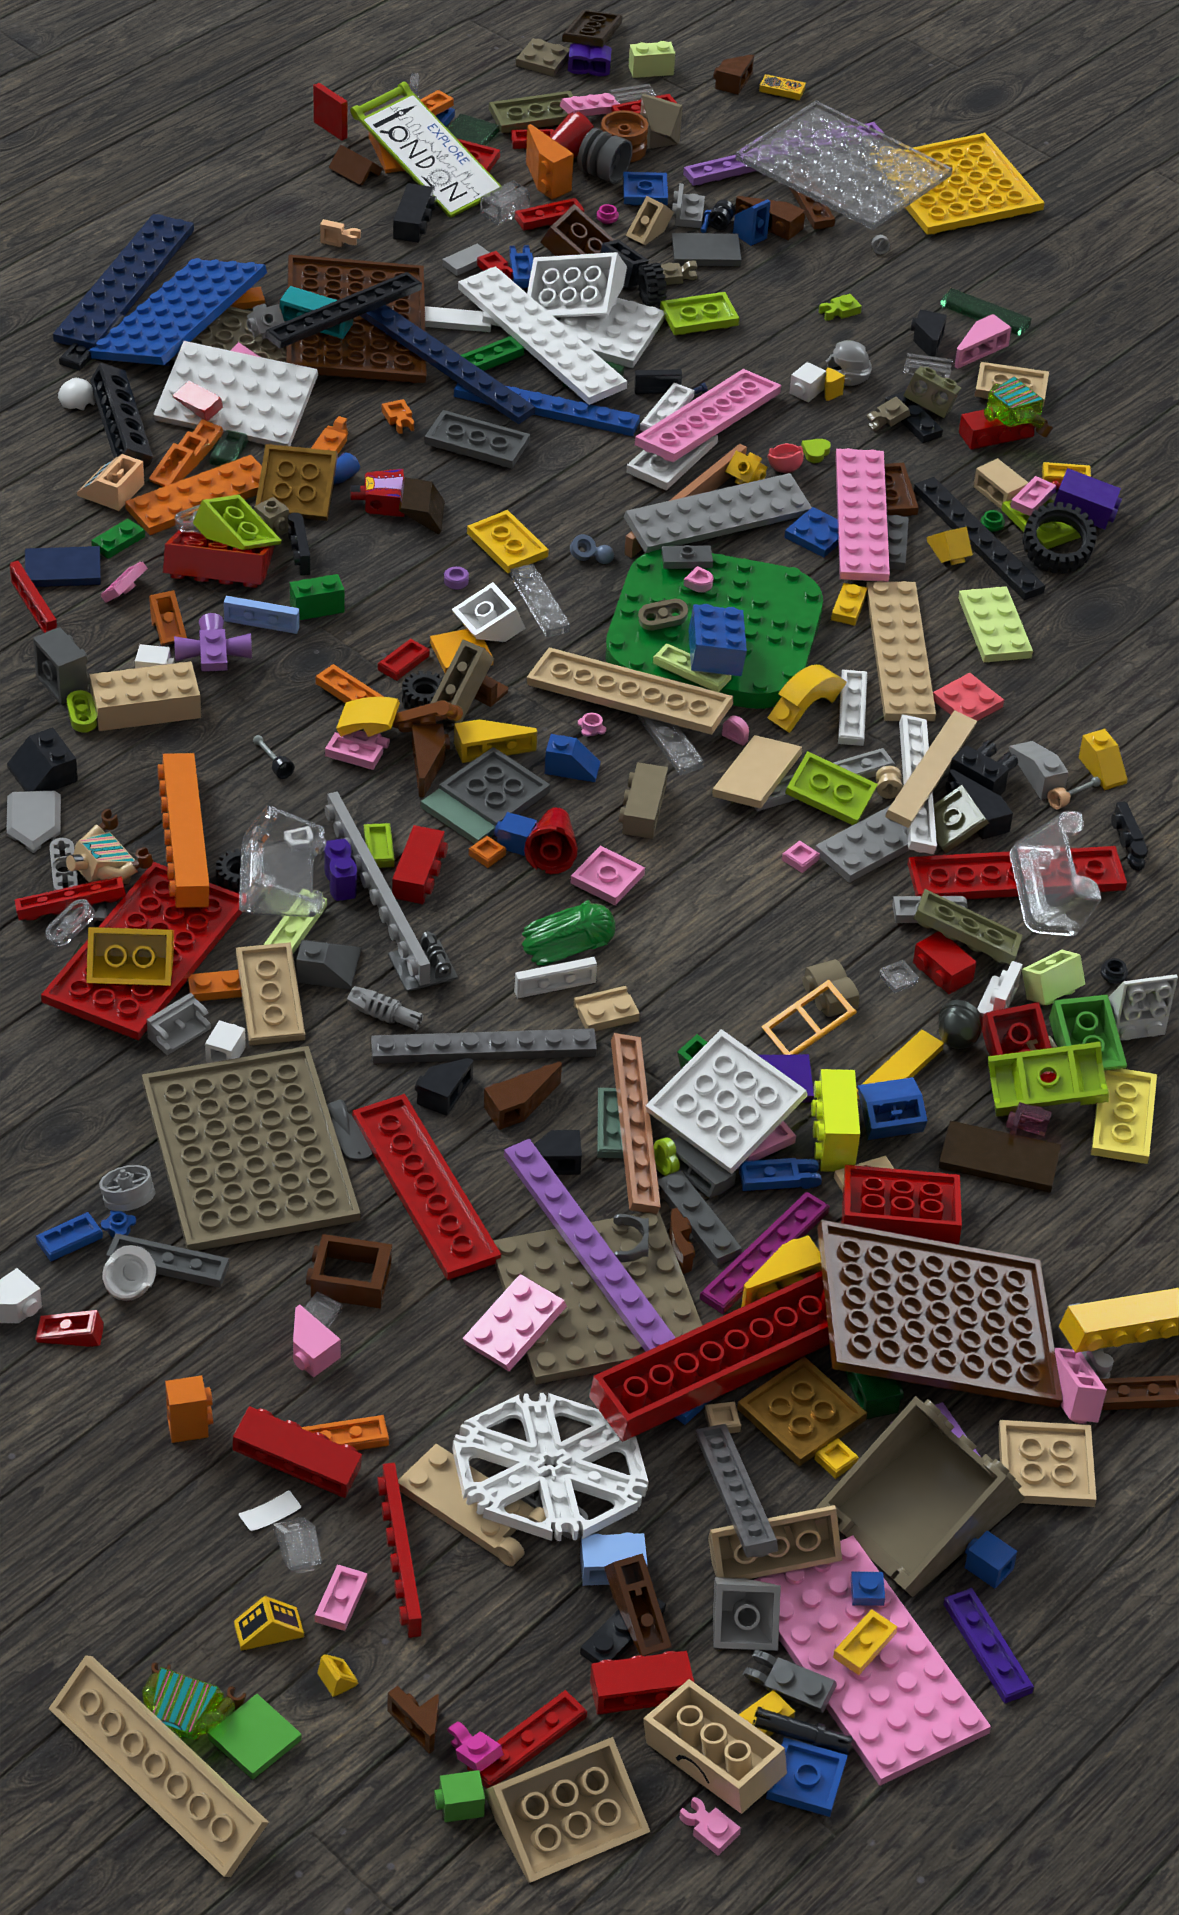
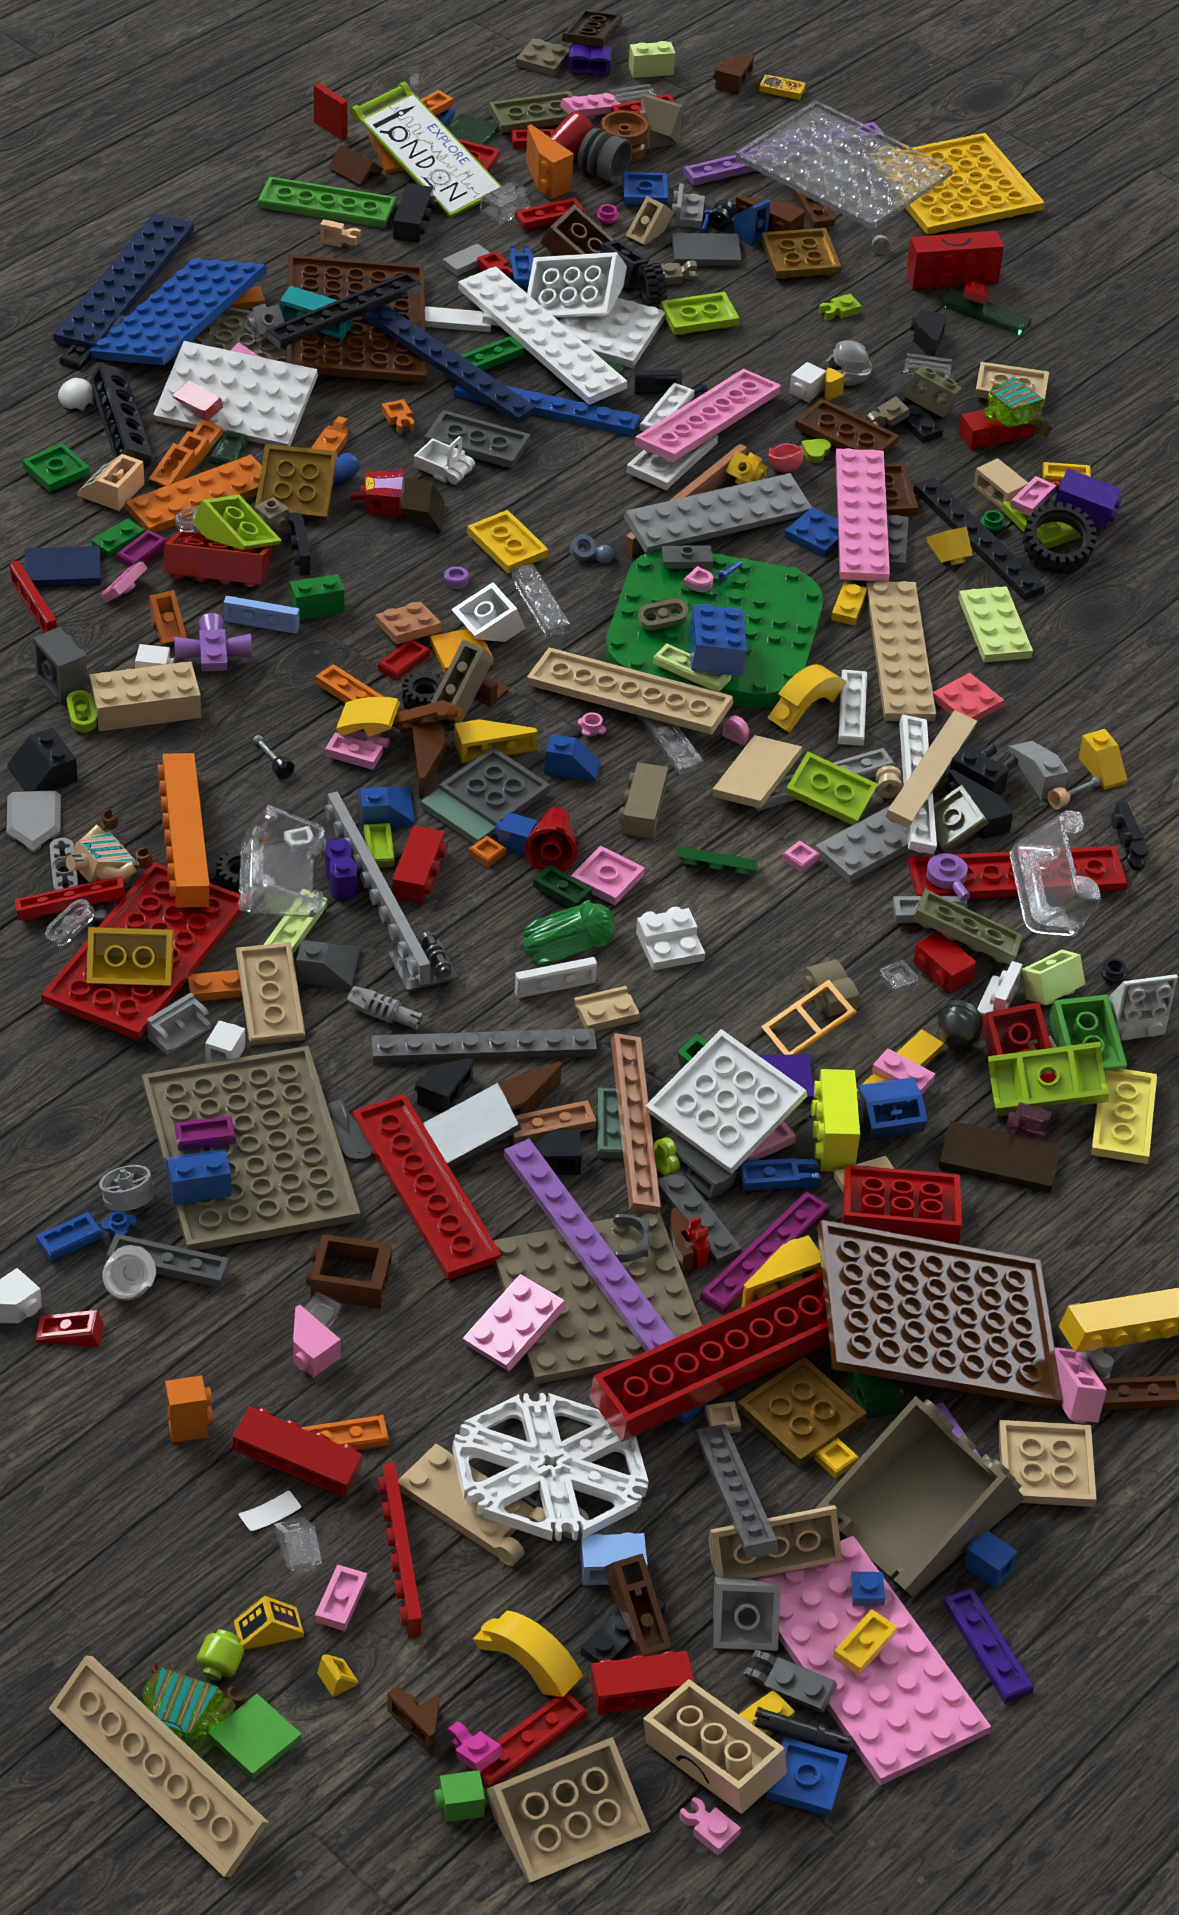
(56, 467): none -> green plate
(141, 549): none -> magenta tile
(198, 1176): none -> blue slope
(204, 1133): none -> magenta tile
(220, 1655): none -> lime head
(327, 202): none -> bright green tile
(386, 806): none -> blue slope
(408, 622): none -> nougat plate
(444, 460): none -> white piece
(473, 1125): none -> tile
(533, 1648): none -> yellow arch
(562, 887): none -> dark green plate
(565, 1117): none -> nougat plate
(669, 938): none -> white plate
(699, 1240): none -> red plate
(717, 860): none -> green plate
(723, 574): none -> blue piece
(800, 253): none -> pearl gold plate
(844, 428): none -> reddish brown plate
(894, 1066): none -> bright pink plate
(948, 872): none -> medium lavender piece
(953, 259): none -> red brick
(975, 291): none -> red plate
(982, 340): bright pink slope -> none

